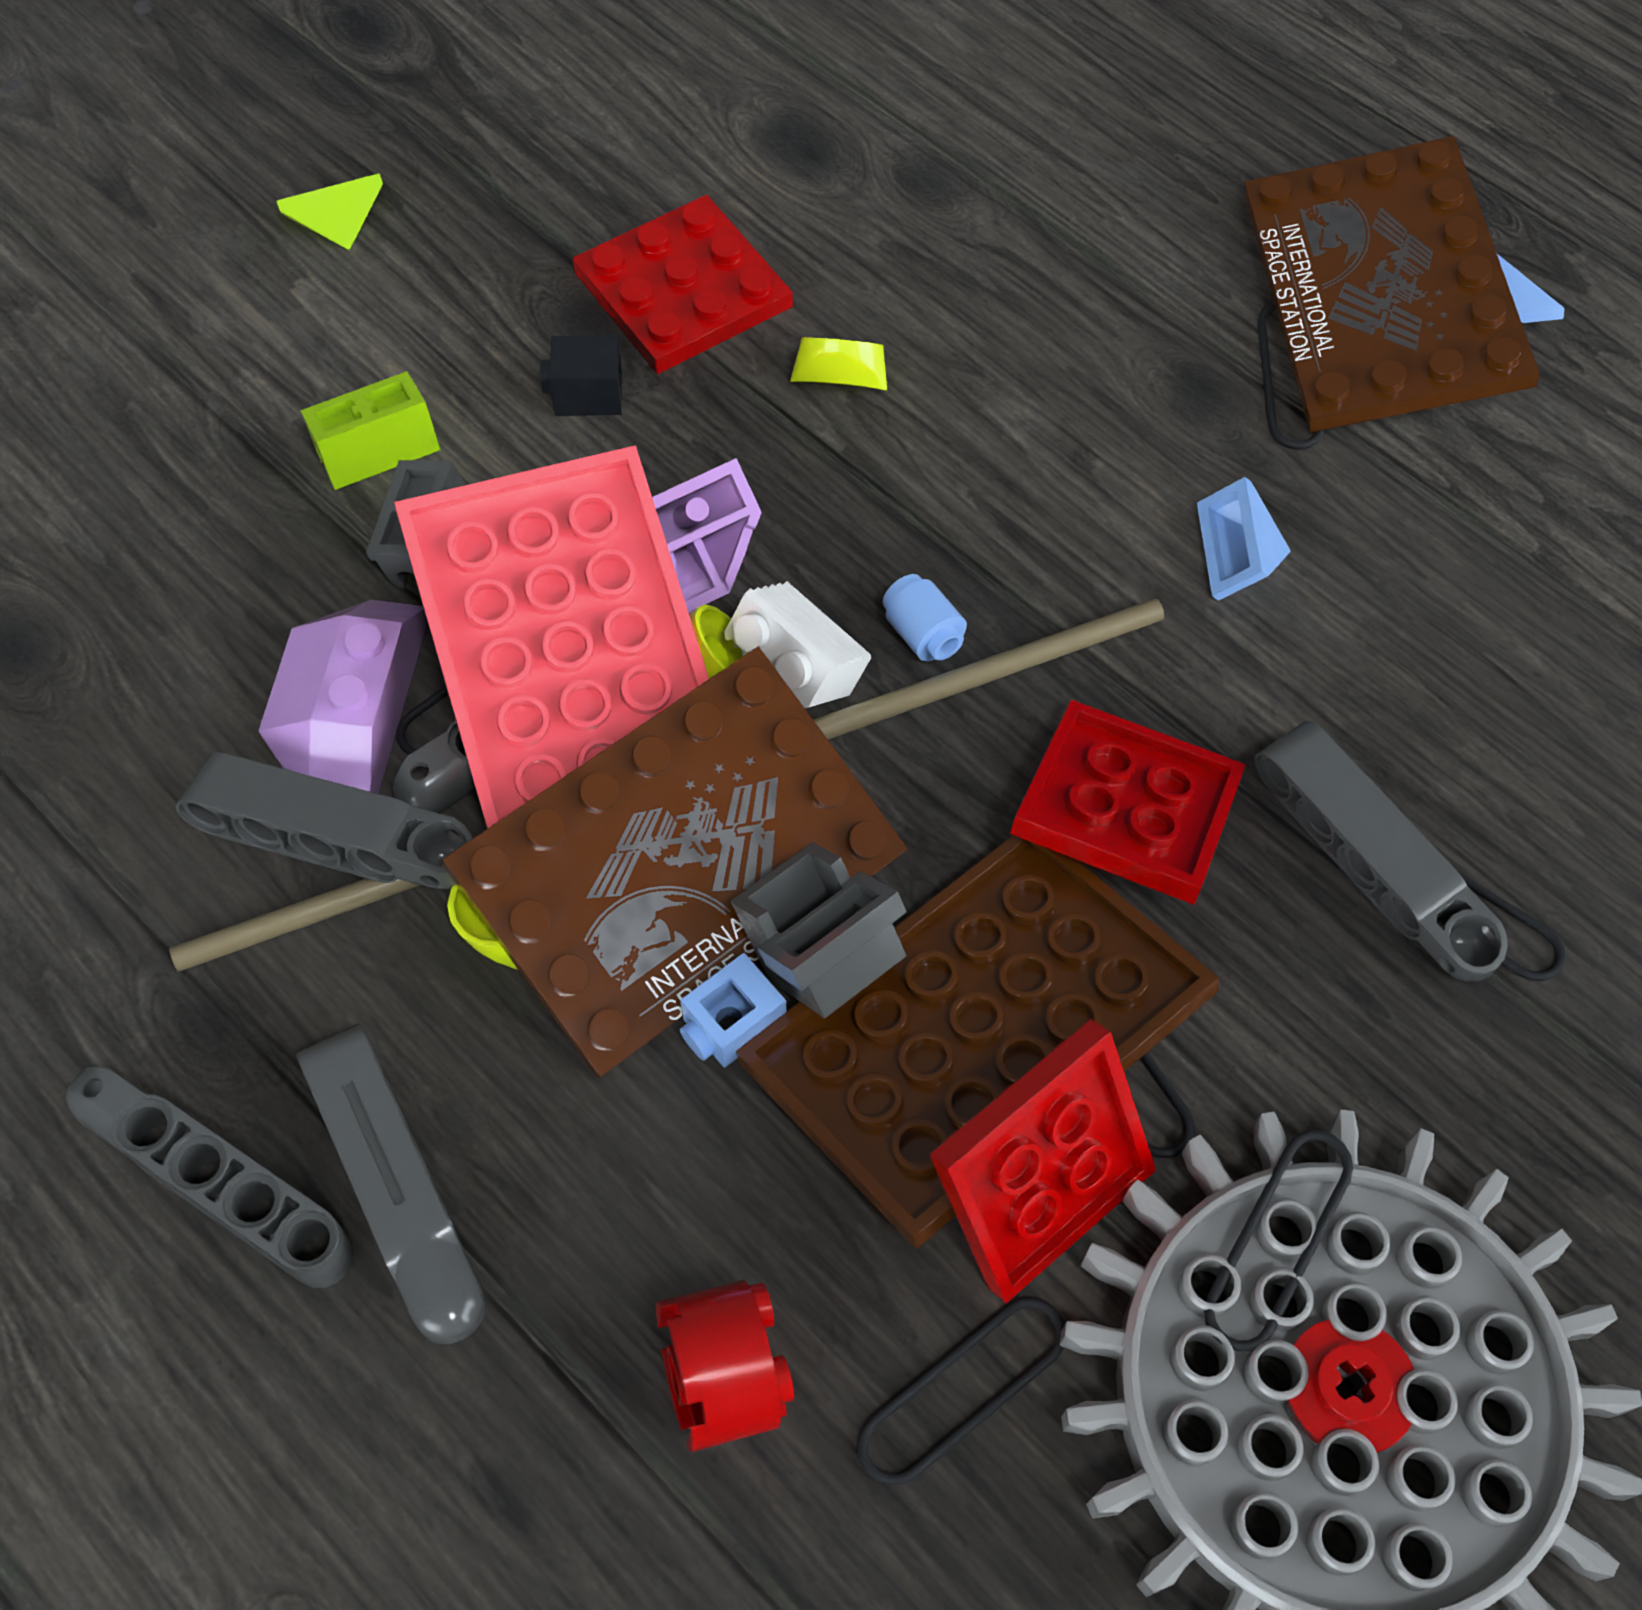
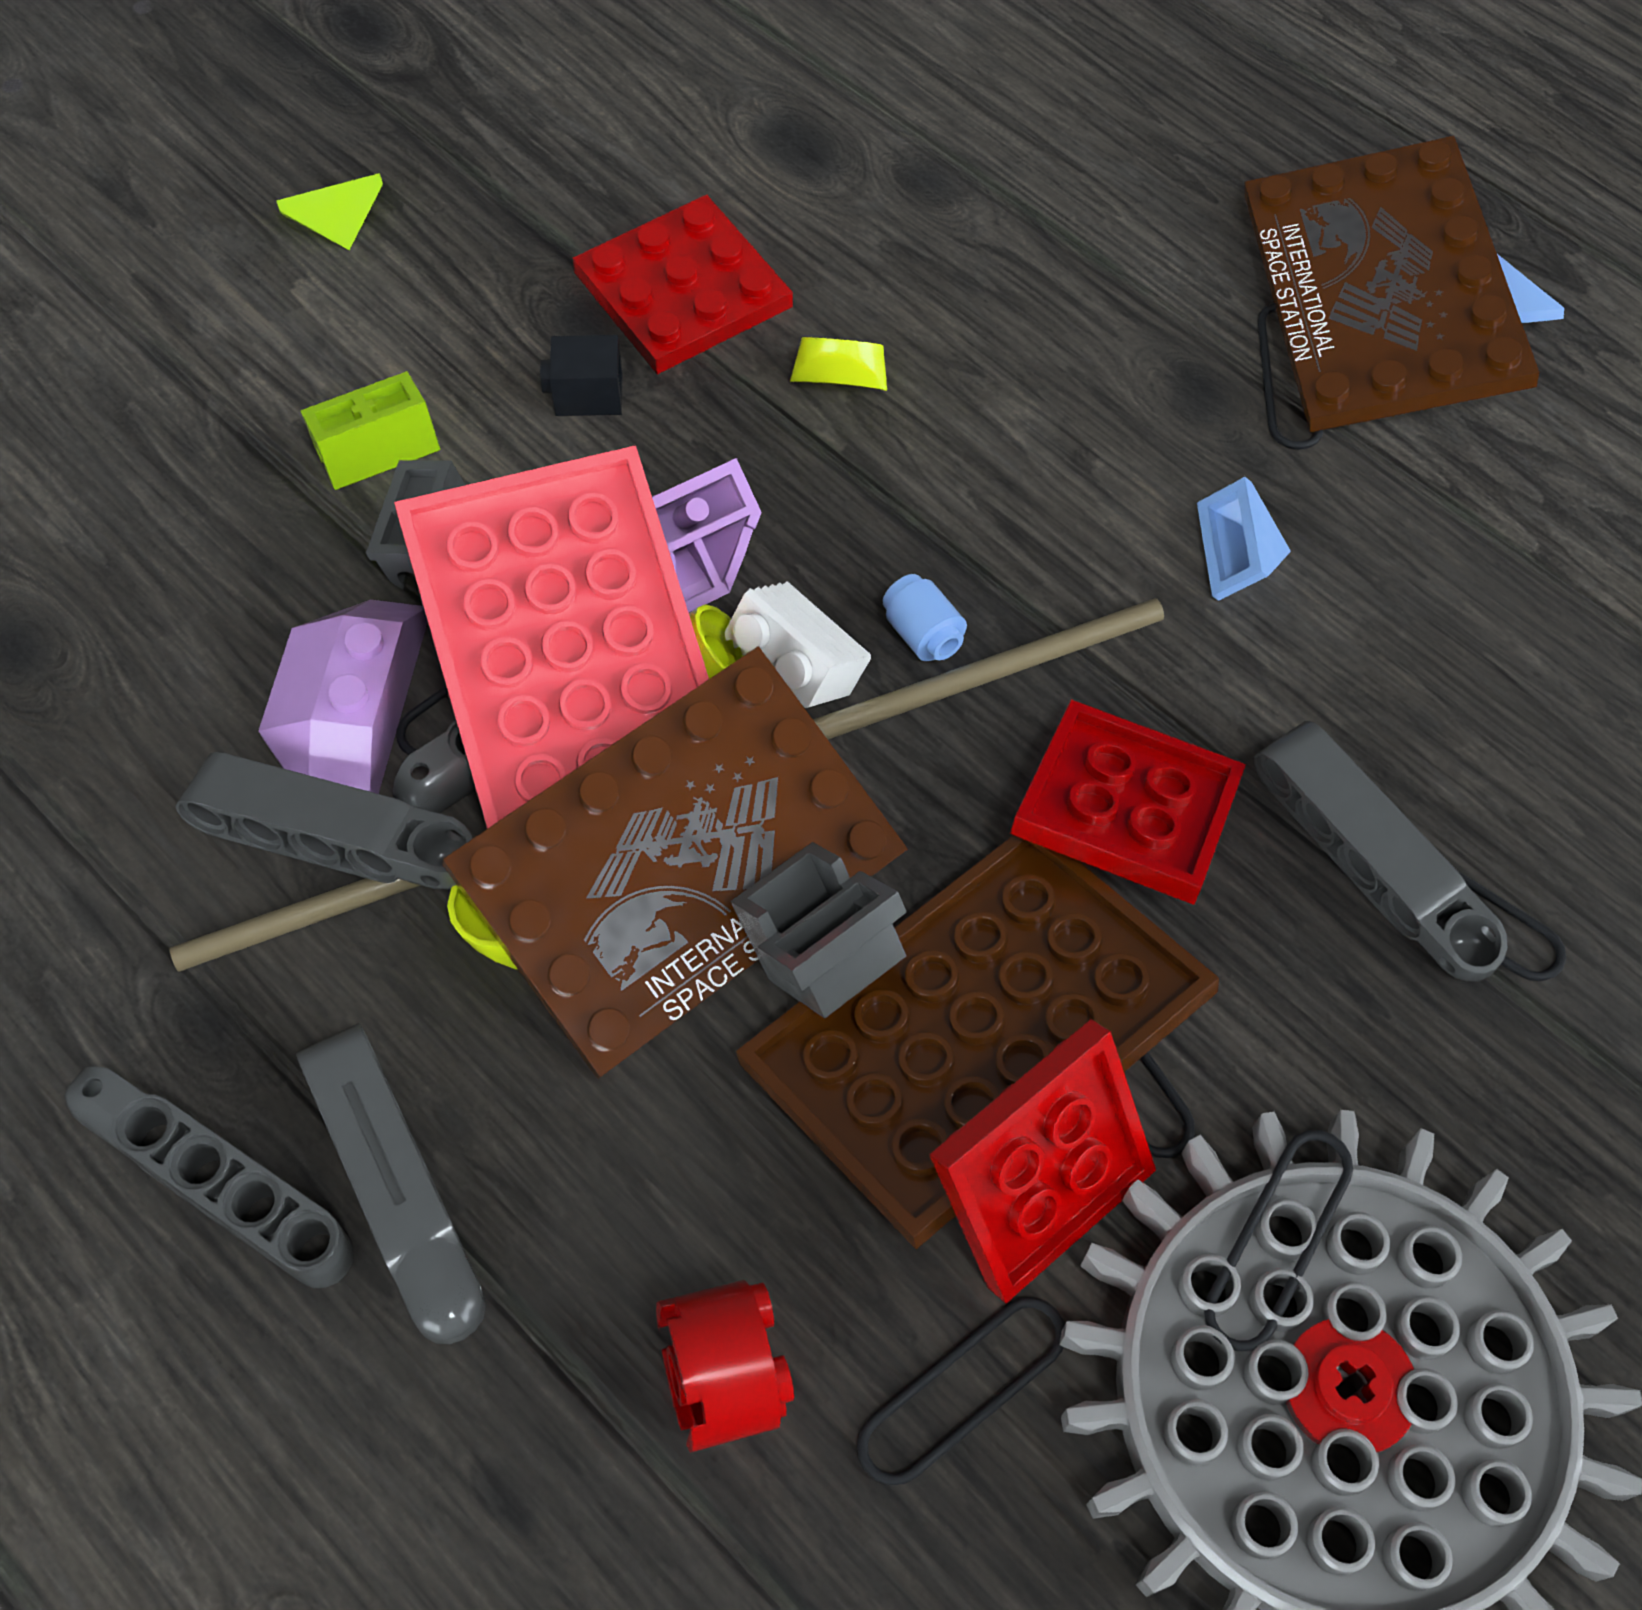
(735, 992): light blue brick -> none

